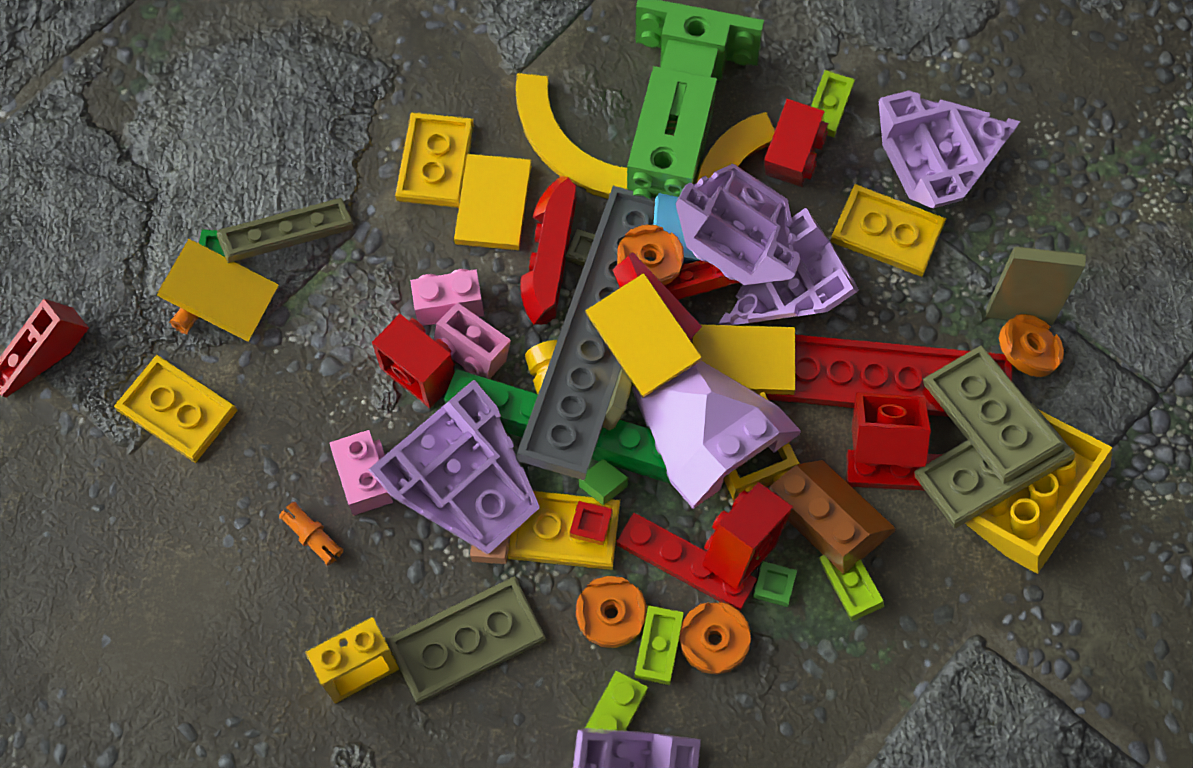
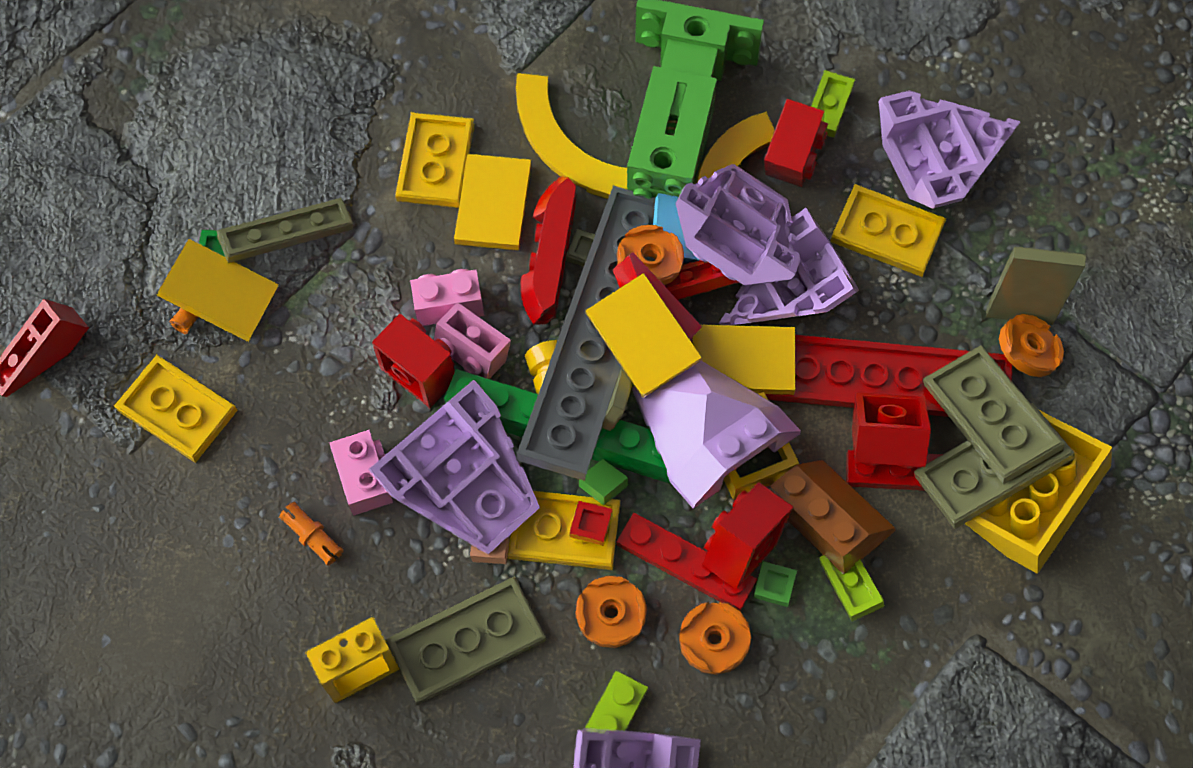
(659, 645): lime plate -> none

